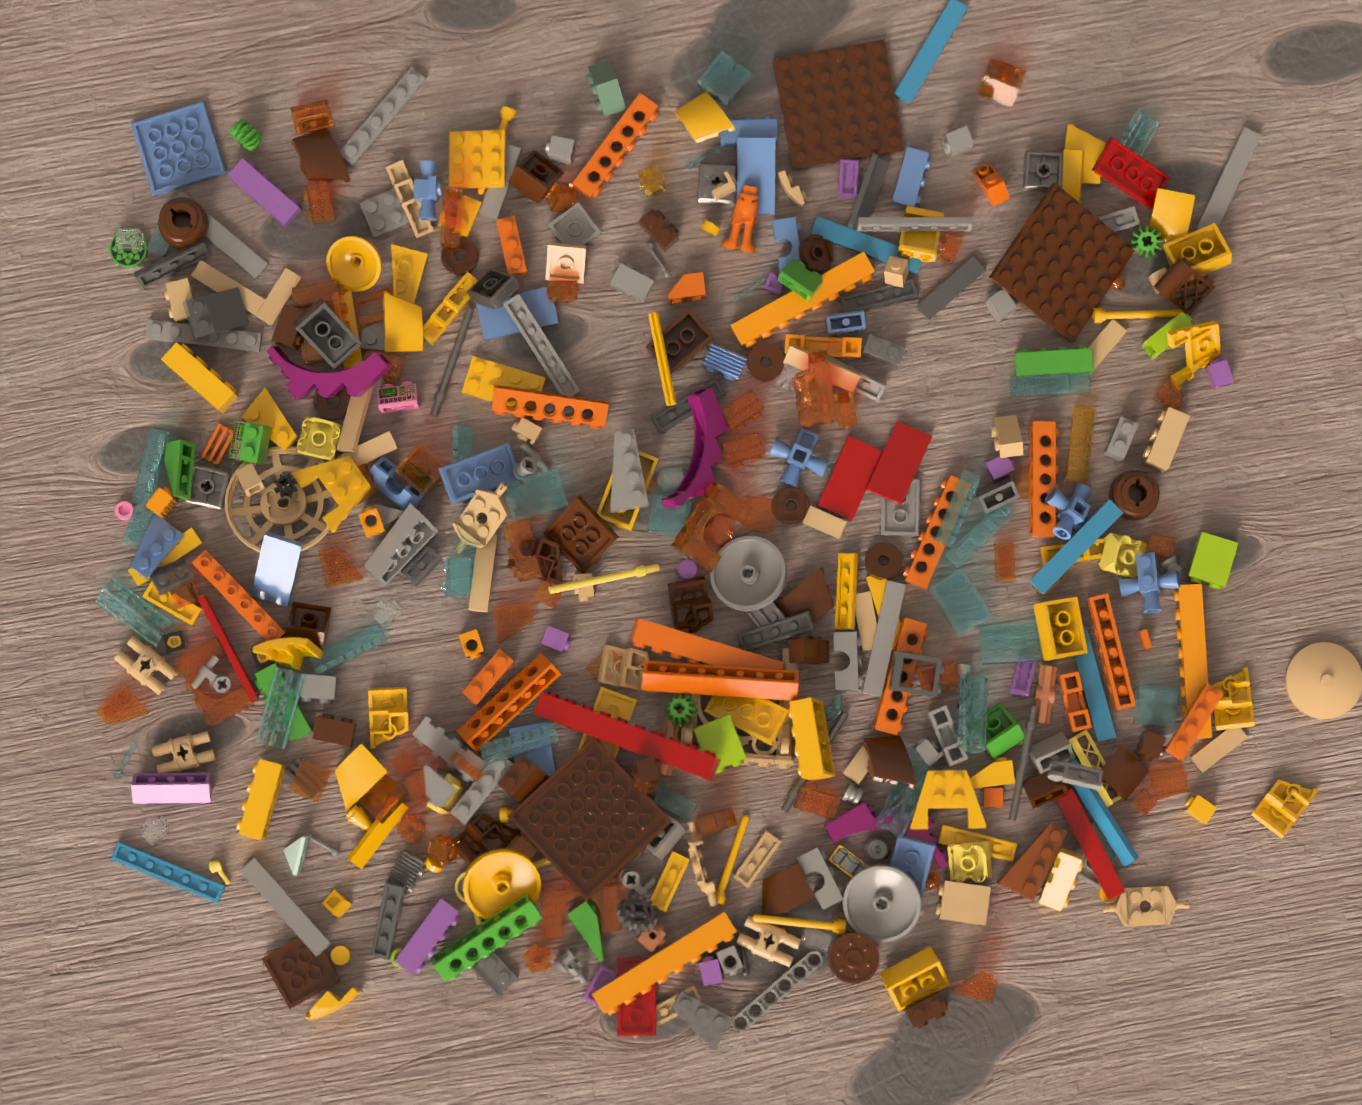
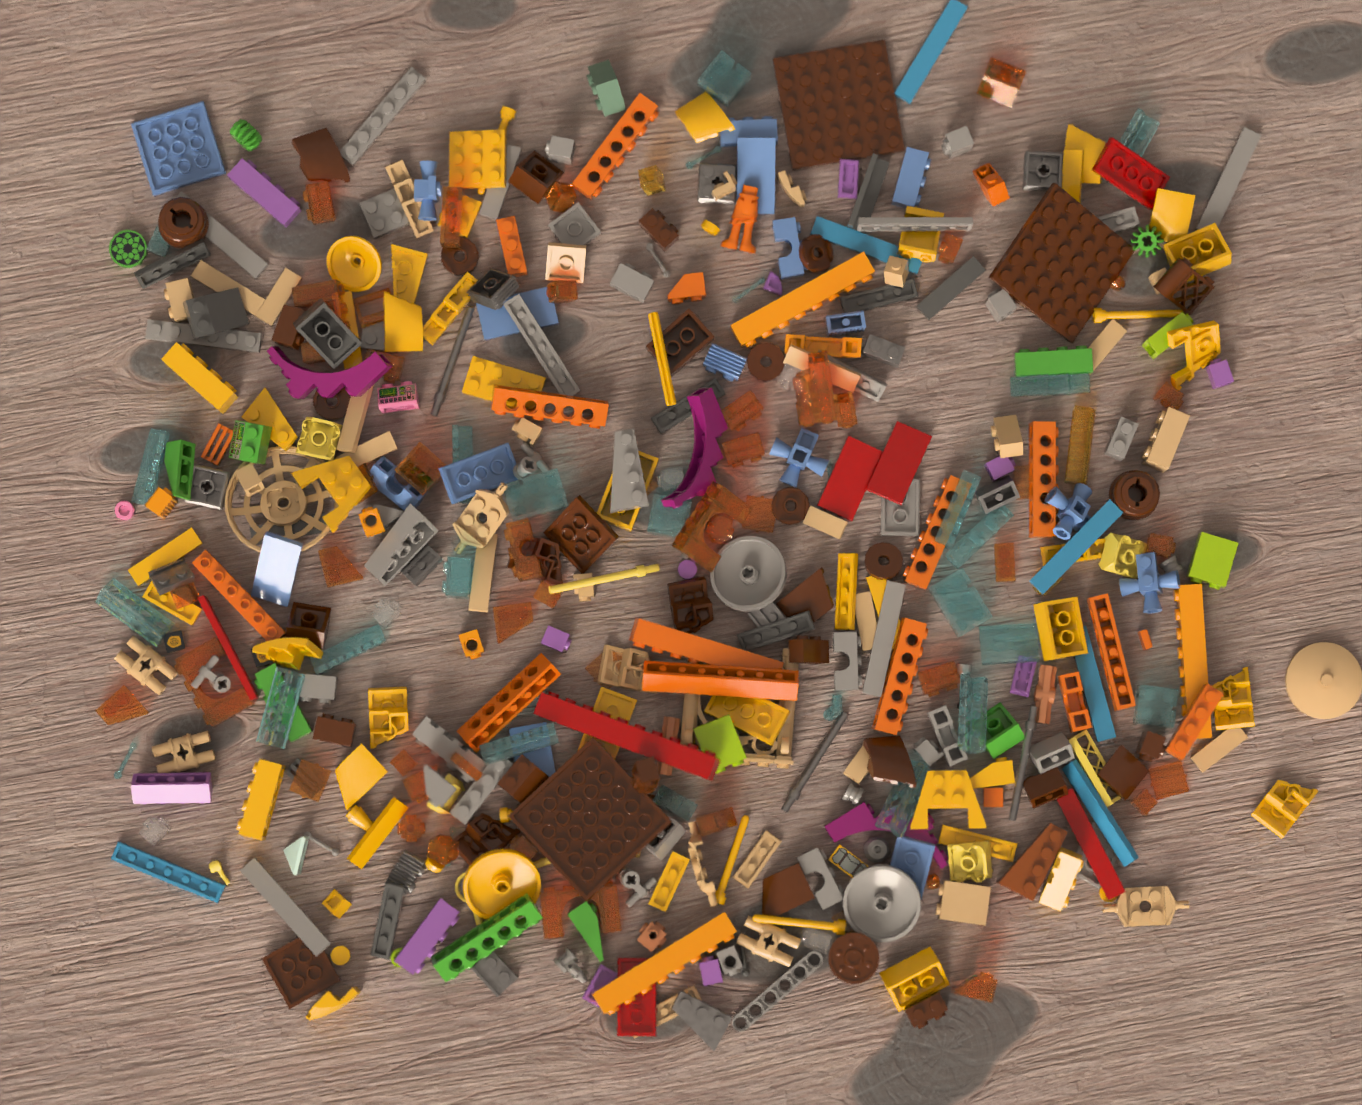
(129, 239): clear brick -> none
(137, 526): clear light blue plate -> none
(155, 546): medium blue wing -> none
(287, 490): black gear -> none
(312, 116): clear orange brick -> none
(383, 798): clear orange tile -> none
(488, 677): orange arch -> none
(535, 951): clear orange brick -> none
(637, 914): dark grey gear -> none
(677, 717): bright green gear -> none
(800, 280): bright green slope -> none
(811, 739): yellow brick -> none
(816, 801): clear orange brick -> none
(897, 669): dark grey window -> none
(1075, 774): light grey hinge -> none
(1199, 808): yellow brick -> none

